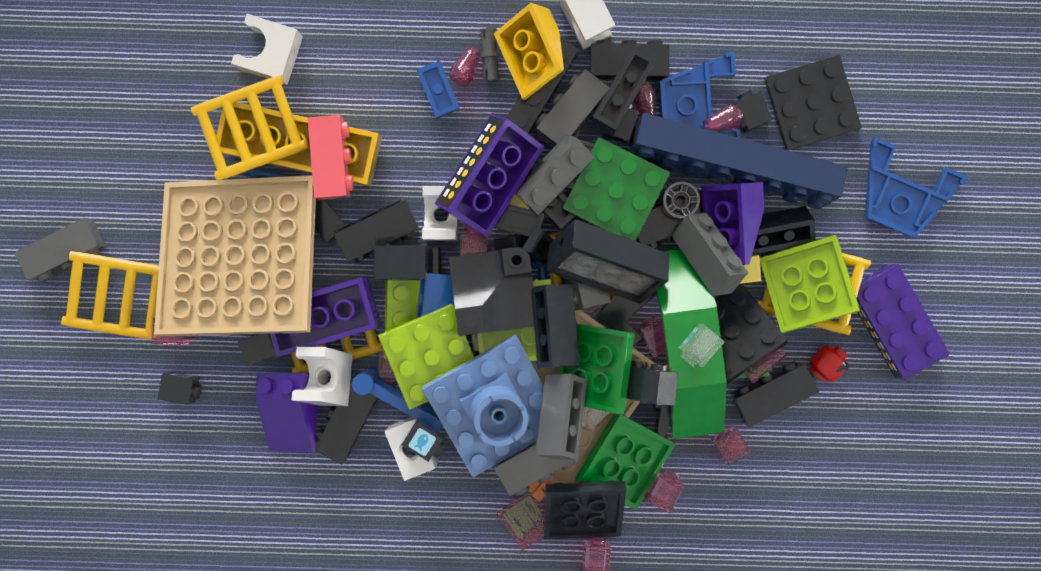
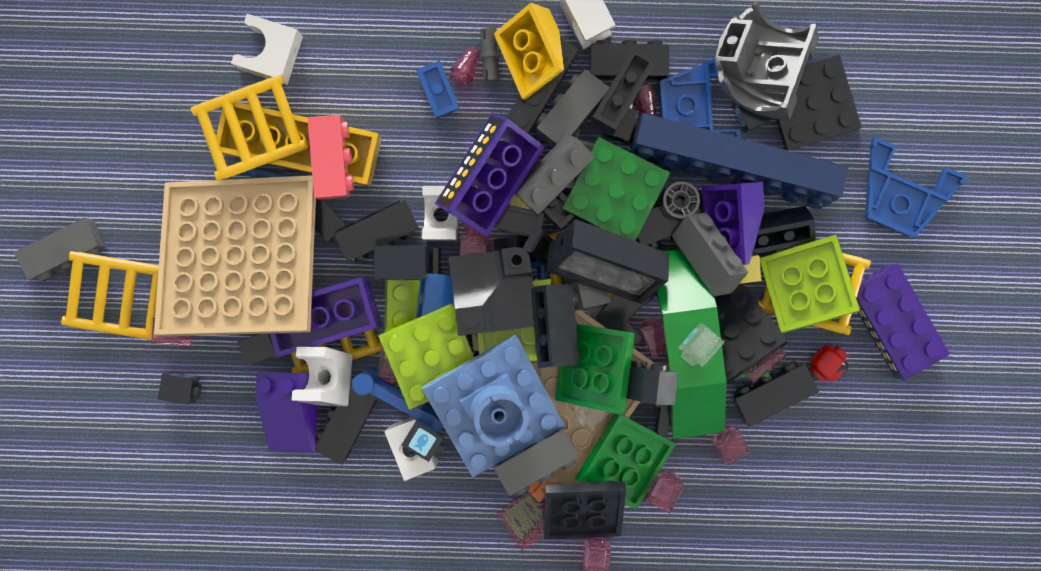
(561, 416): dark grey brick -> none
(725, 119): clear pink cone -> none
(763, 62): none -> dark grey piece

